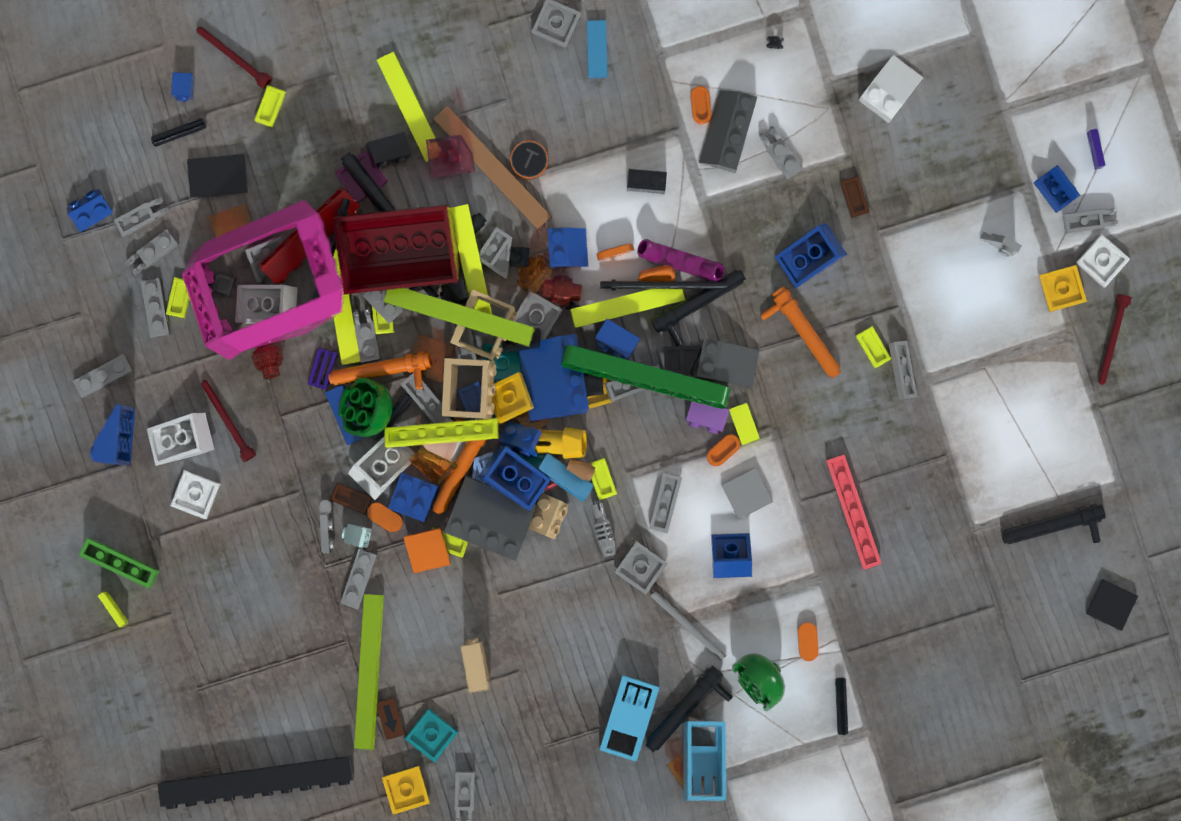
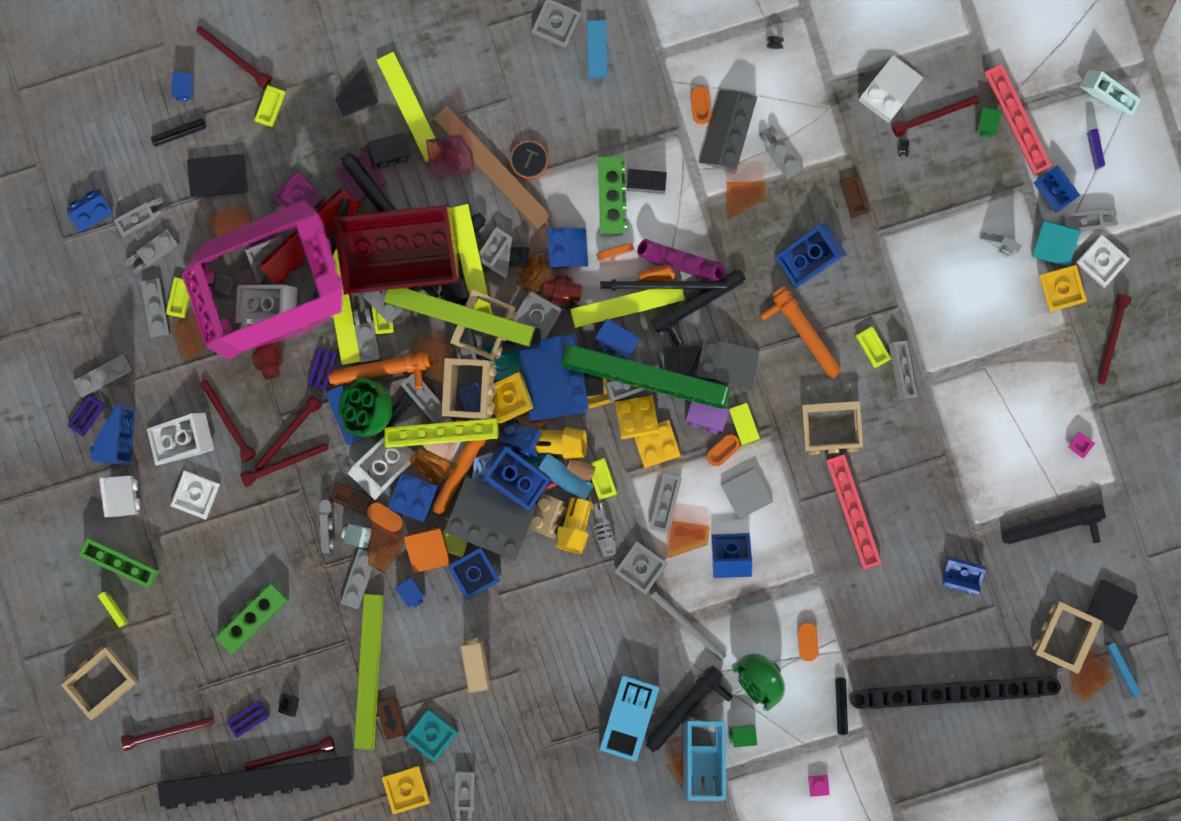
(85, 417): none -> dark purple tile
(85, 667): none -> tan window
(119, 496): none -> white slope
(129, 742): none -> dark red piece
(189, 338): none -> clear orange wing
(234, 643): none -> bright green brick
(234, 728): none -> dark purple tile
(249, 477): none -> dark red piece
(288, 705): none -> black plate
(297, 190): none -> magenta tile
(311, 406): none -> dark red piece
(326, 744): none -> dark red piece
(356, 95): none -> black wing
(383, 548): none -> clear orange wing
(410, 593): none -> blue brick
(474, 573): none -> blue brick
(572, 534): none -> yellow piece
(606, 166): none -> bright green brick
(637, 417): none -> yellow plate
(658, 446): none -> yellow plate
(687, 537): none -> clear orange wing
(743, 196): none -> clear orange wing
(743, 736): none -> green brick
(818, 785): none -> dark pink plate
(830, 407): none -> tan window
(901, 127): none -> dark red piece
(902, 148): none -> black bush
(955, 692): none -> black beam
(963, 575): none -> blue bracket
(988, 122): none -> green brick
(1017, 119): none -> coral plate
(1056, 243): none -> teal tile
(1081, 445): none -> dark pink plate
(1085, 643): none -> tan window
(1090, 678): none -> clear orange wing
(1110, 91): none -> light aqua slope
(1123, 669): none -> dark azure tile

